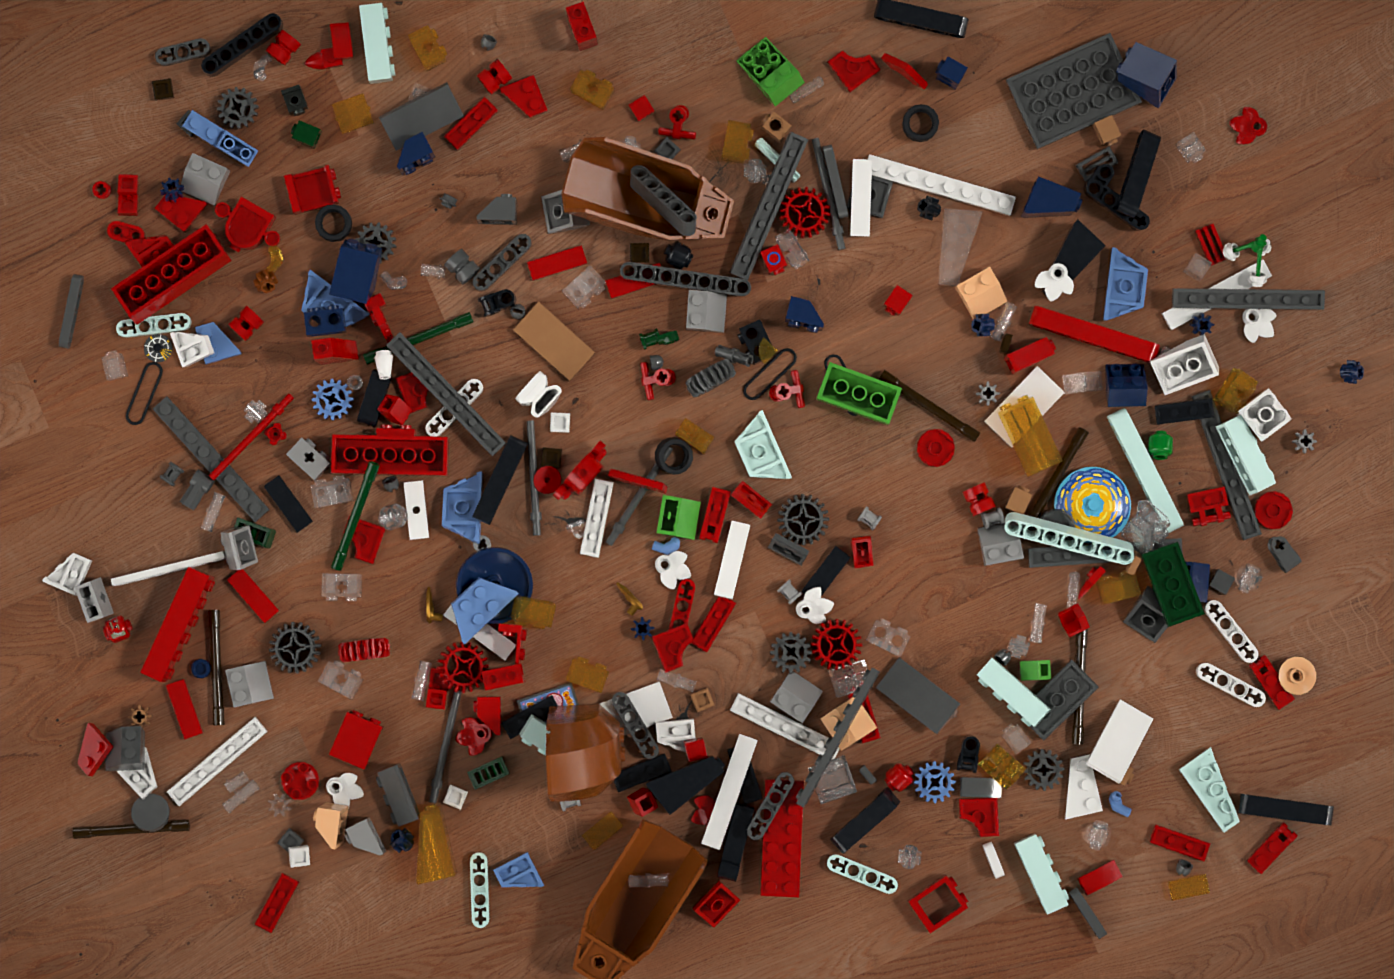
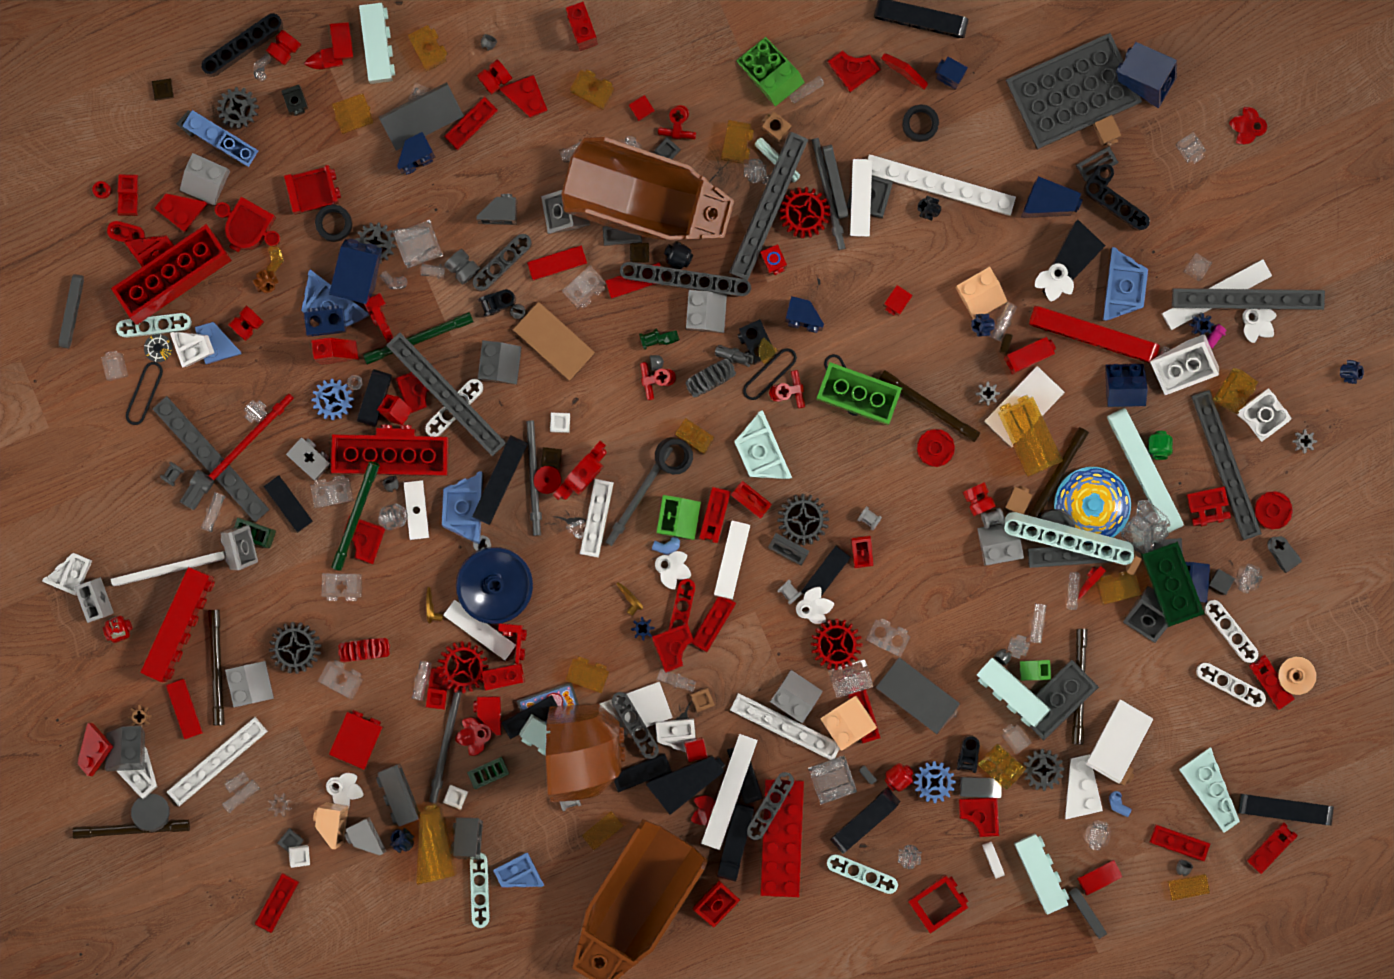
(171, 185): dark blue gear -> none
(195, 44): dark grey beam -> none
(201, 668): dark blue tile -> none
(253, 595): red tile -> none
(270, 433): red plate -> none
(300, 780): red dish -> none
(306, 134): dark green brick -> none
(384, 364): white cone -> none
(417, 243): none -> clear piece
(448, 201): dark grey plate -> none
(467, 838): none -> dark grey brick
(479, 605): medium blue wing -> none
(499, 362): none -> dark grey slope
(533, 611): clear yellow brick -> none
(539, 395): white piece -> none
(618, 237): none -> dark grey tile
(637, 480): red tile -> none
(642, 802): red brick -> none
(648, 880): clear pin -> none
(663, 200): dark grey beam -> none
(797, 255): clear hinge -> none
(800, 643): dark grey gear -> none
(833, 743): dark grey plate -> none
(957, 238): clear wing -> none
(1073, 620): red panel -> none
(1082, 382): clear slope -> none
(1138, 173): black beam -> none
(1184, 411): black tile -> none
(1205, 229): red tile -> none
(1216, 334): none -> dark pink pin
(1246, 454): light aqua brick -> none
(1261, 247): plant -> none

